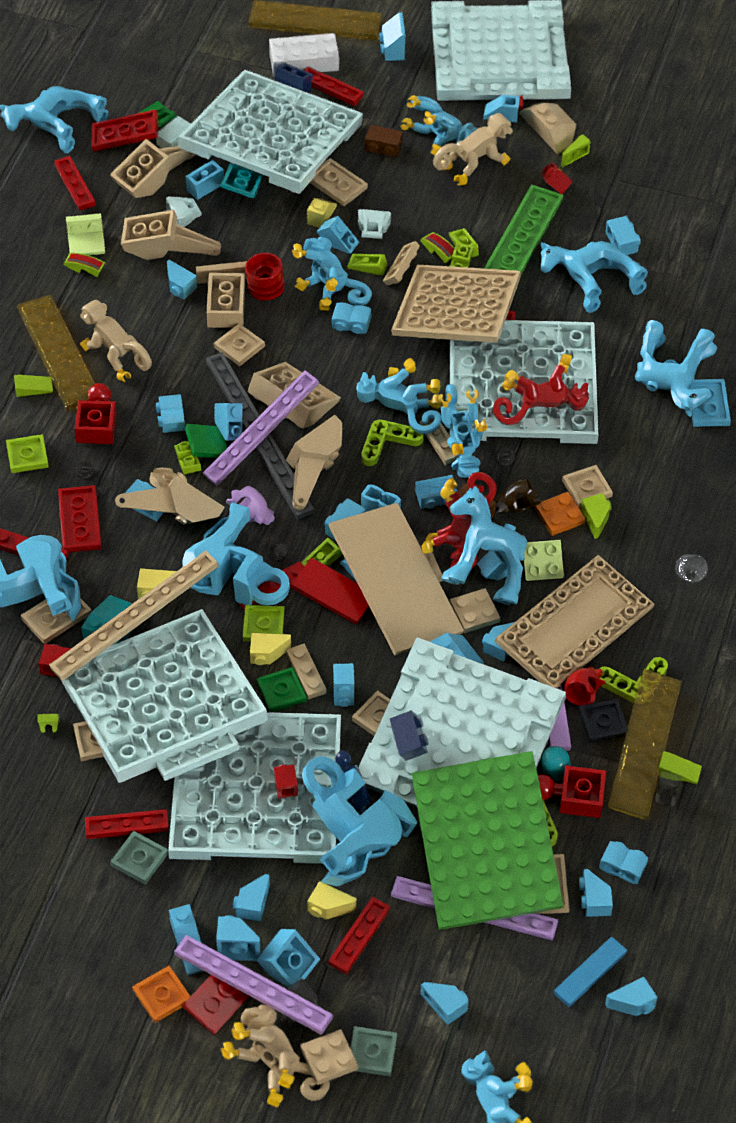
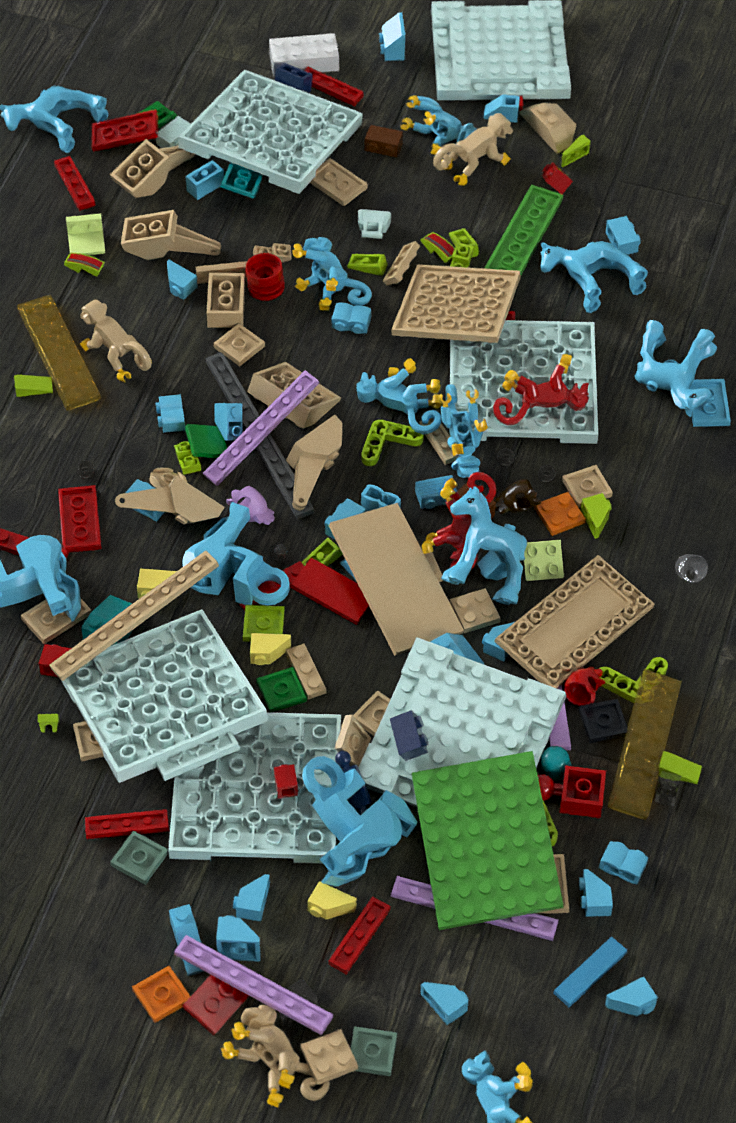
(27, 453): lime plate -> none
(96, 417): red brick -> none
(185, 209): light aqua piece -> none
(282, 251): none -> tan slope
(288, 957): medium azure slope -> none
(315, 19): clear yellow plate -> none
(319, 212): light yellow slope -> none
(338, 234): medium azure slope -> none
(343, 684): medium azure brick -> none
(352, 739): none -> tan plate

